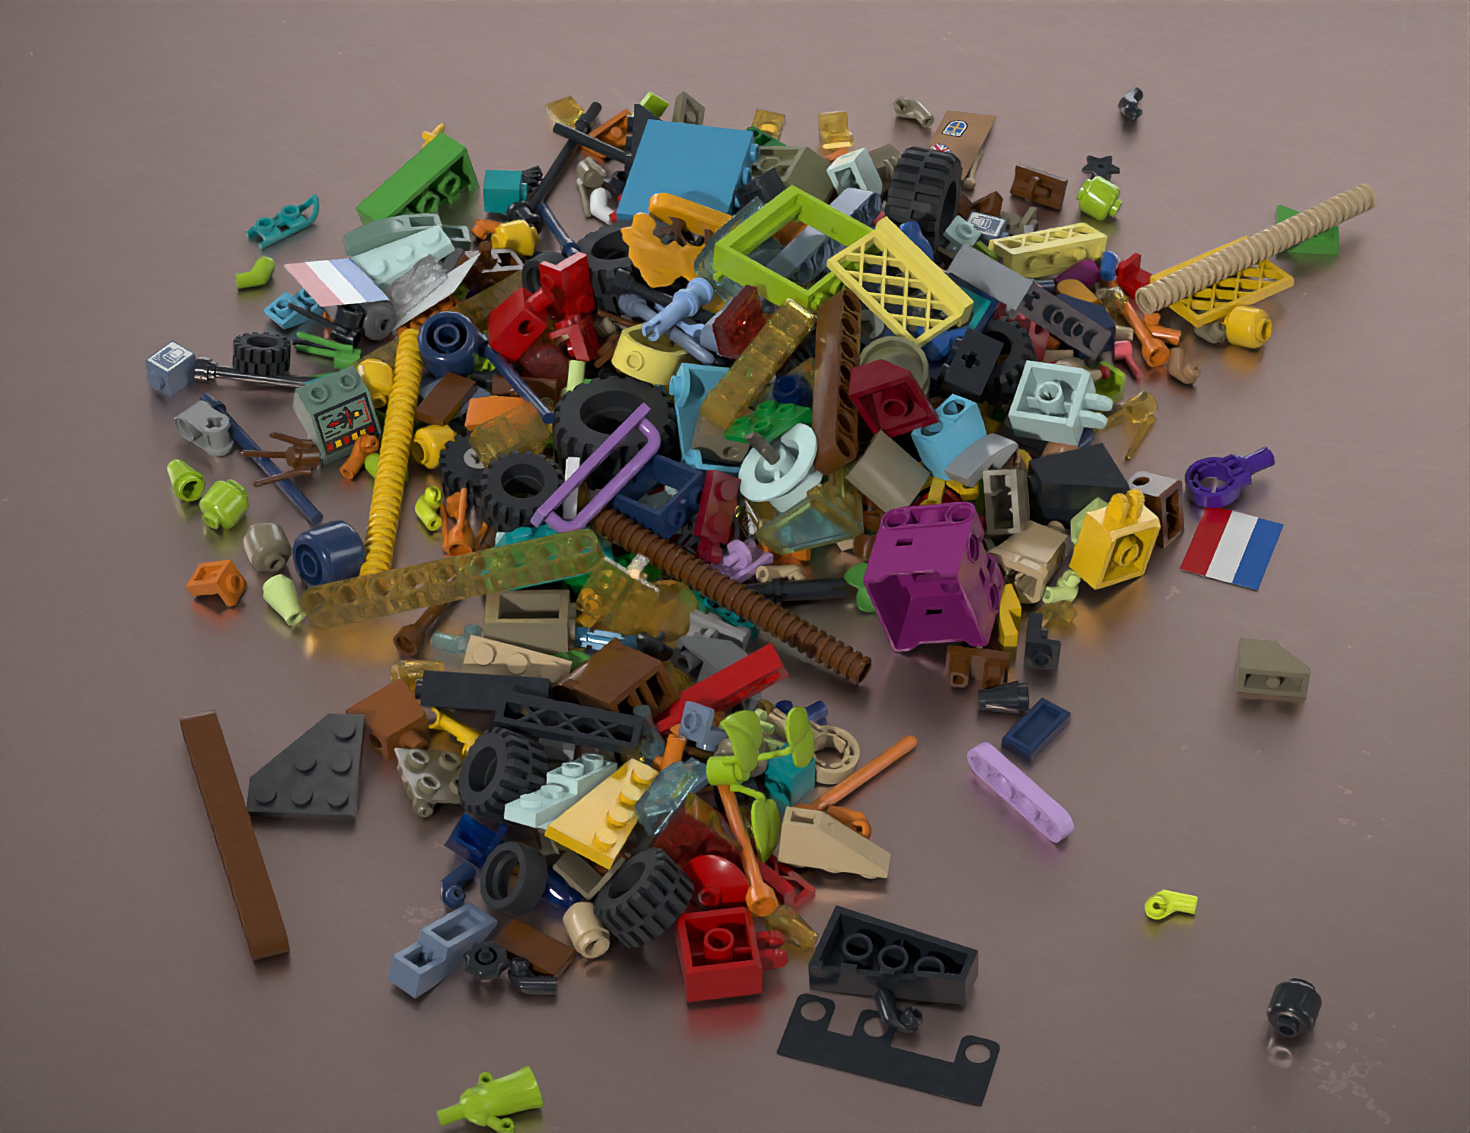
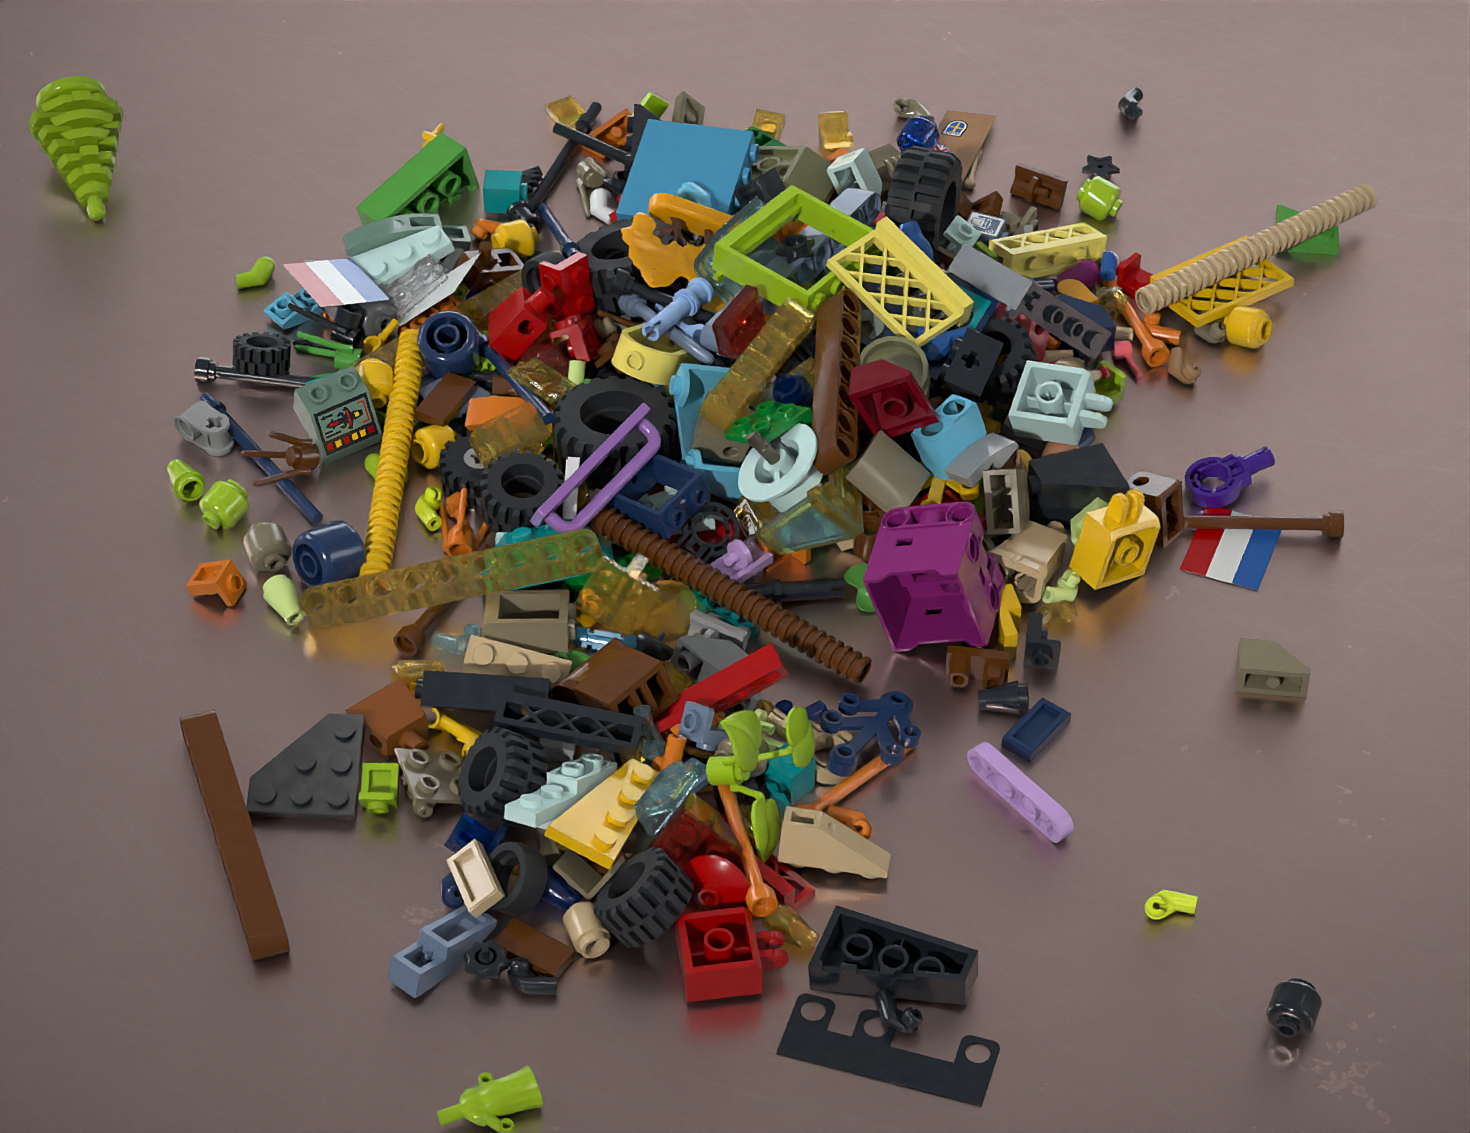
(80, 136): none -> lime plant
(171, 368): sand blue brick -> none
(289, 215): teal piece -> none
(362, 448): orange arm -> none
(374, 342): none -> yellow hand
(379, 787): none -> lime bracket
(475, 878): none -> tan tile
(541, 379): none -> clear yellow piece
(693, 192): none -> medium azure arm
(715, 514): dark red plate -> none
(787, 572): tan arm -> none
(796, 247): none -> black plate
(891, 707): none -> dark blue plant
(918, 132): none -> clear blue head
(1137, 410): clear yellow plant -> none
(1328, 524): none -> reddish brown piece

